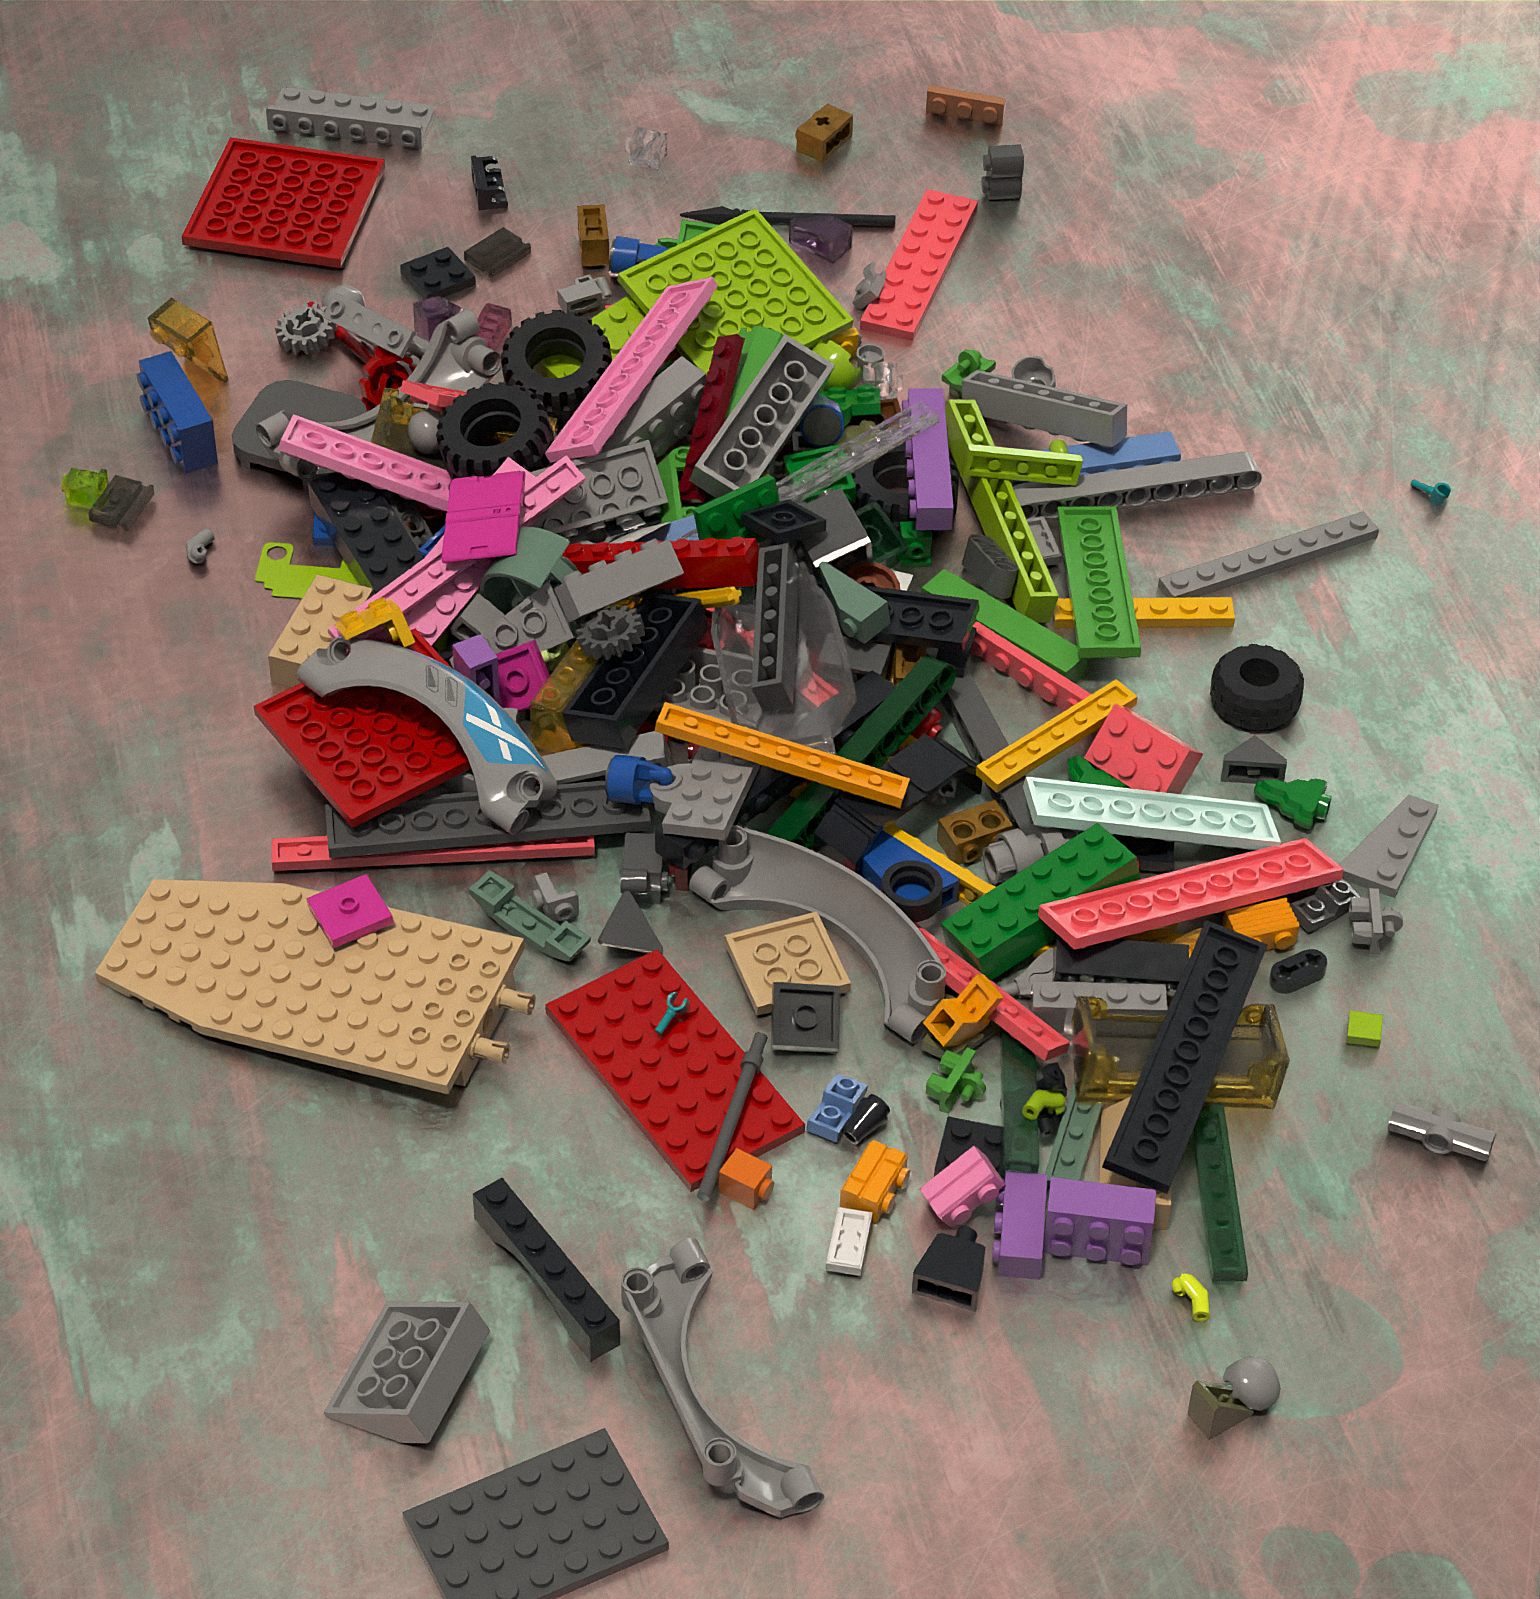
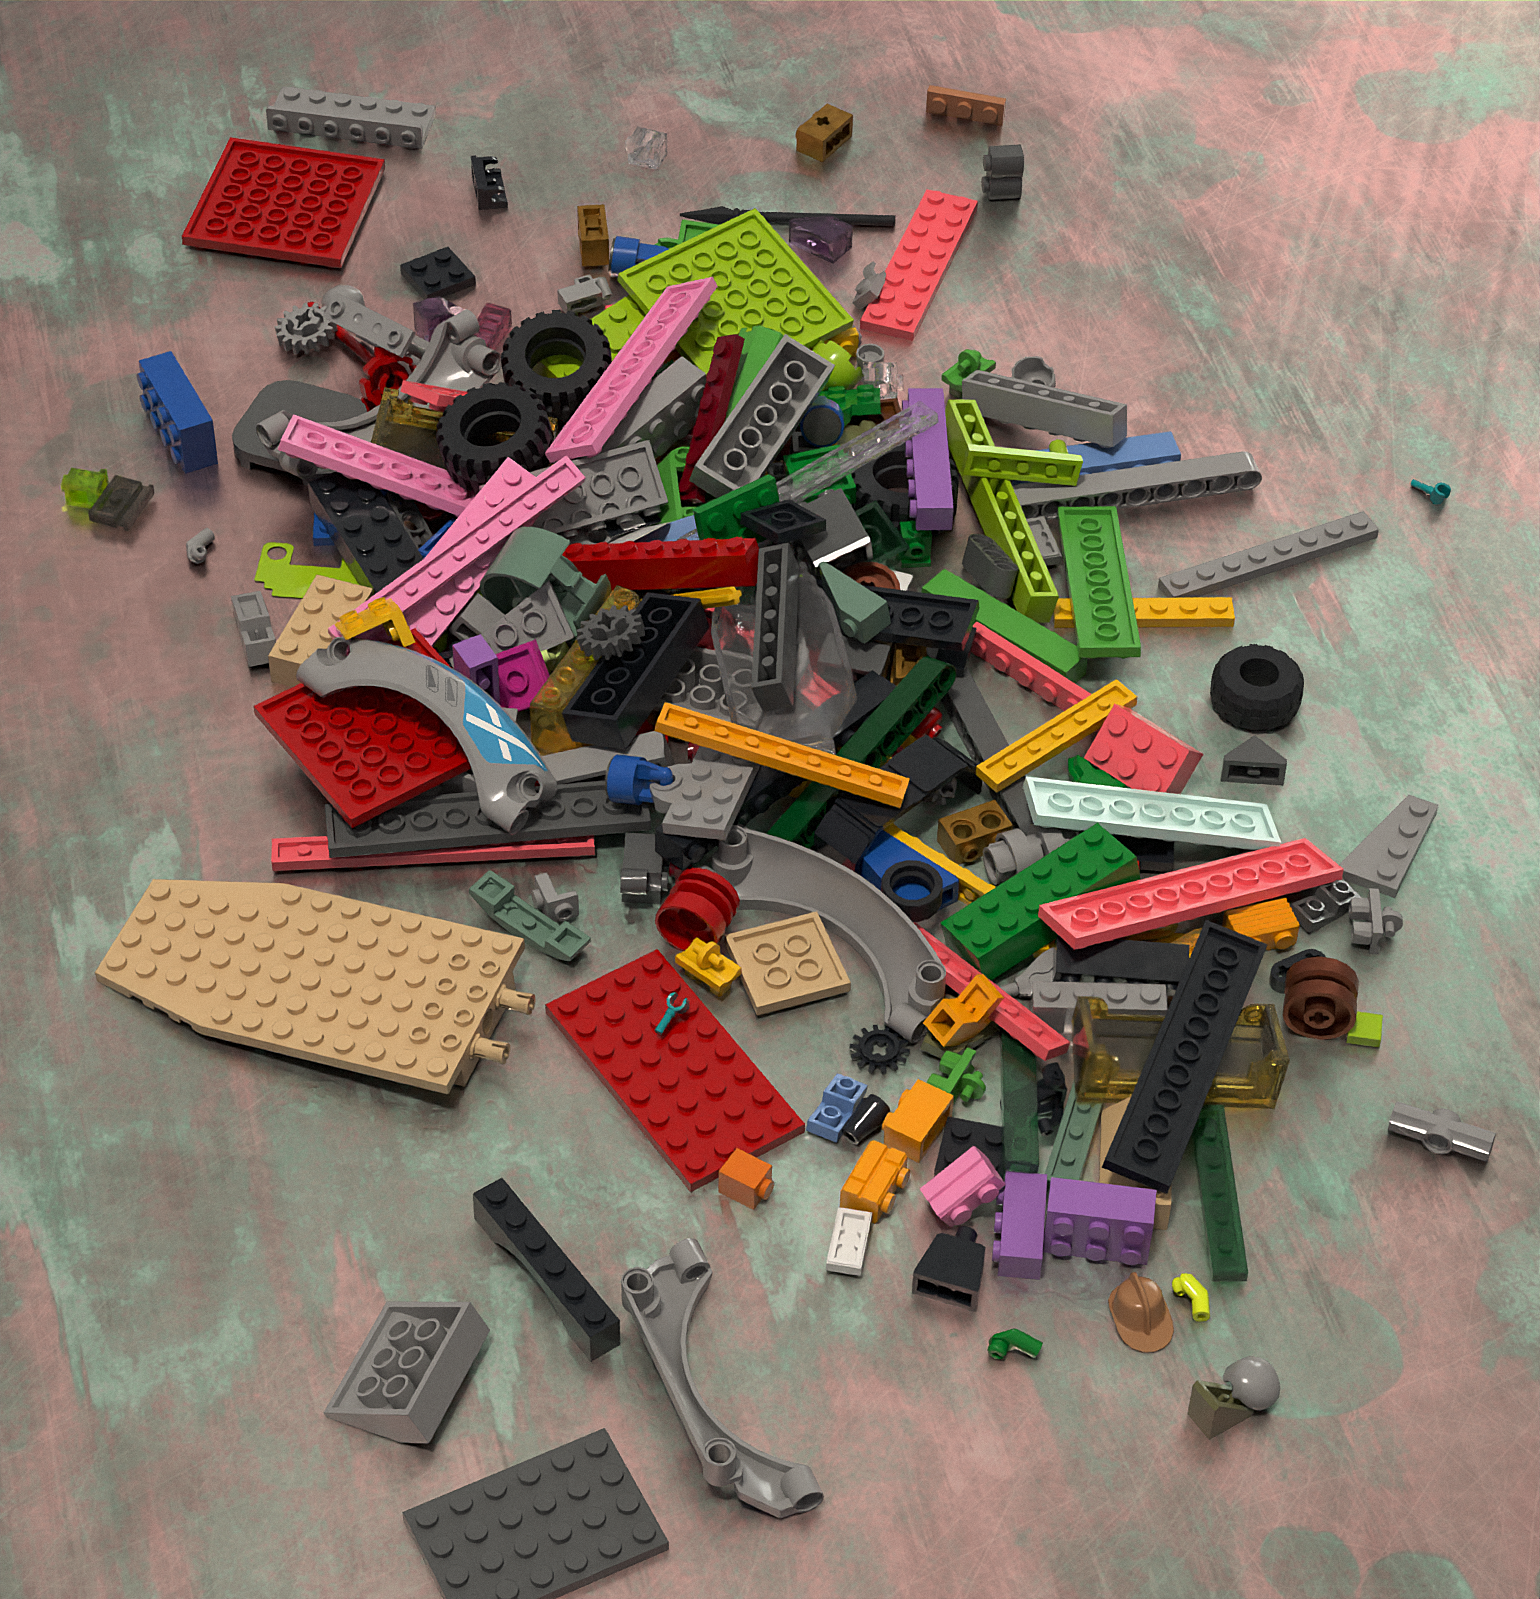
(188, 337): clear yellow slope -> none
(253, 627): none -> light grey slope
(350, 910): dark pink plate -> none
(423, 430): light grey hair -> none
(483, 517): dark pink piece -> none
(497, 252): clear smoke plate -> none
(618, 580): light grey brick -> none
(629, 928): dark grey piece -> none
(697, 907): none -> red wheel
(707, 964): none -> yellow hips
(750, 1066): dark grey bar -> none
(805, 1017): black plate -> none
(882, 1039): none -> black gear
(917, 1120): none -> light orange brick
(1010, 1340): none -> green arm
(1042, 1099): lime arm -> none
(1141, 1314): none -> medium nougat piece
(1297, 799): green rock -> none
(1320, 998): none -> copper wheel

